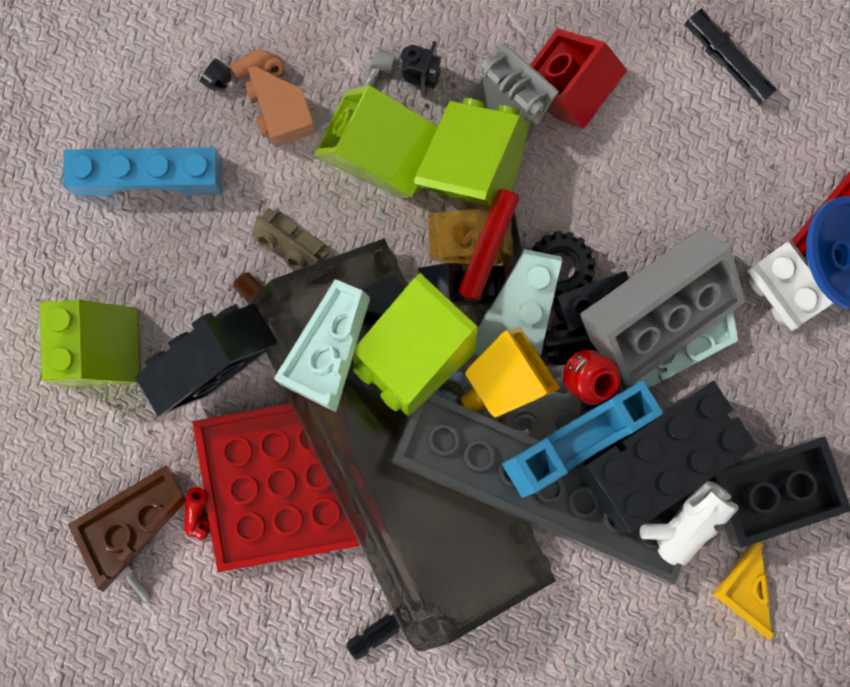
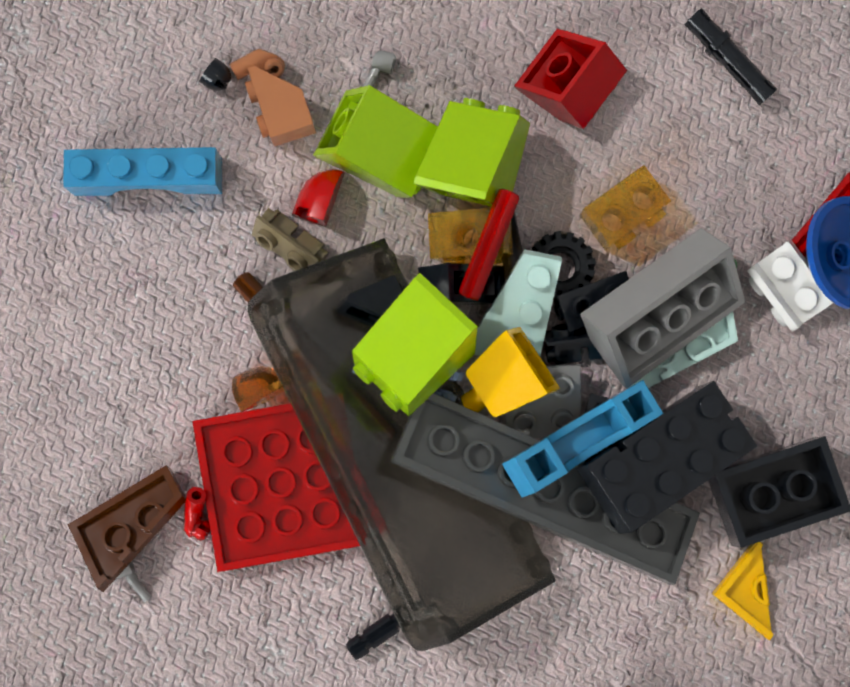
(89, 343): lime slope -> none
(205, 357): black brick -> none
(255, 387): none -> clear orange brick
(318, 197): none -> red brick
(326, 346): light aqua wing -> none
(421, 66): black hinge -> none
(516, 84): light grey hinge -> none
(591, 377): red head -> none
(621, 204): none -> clear yellow brick
(693, 524): white piece -> none

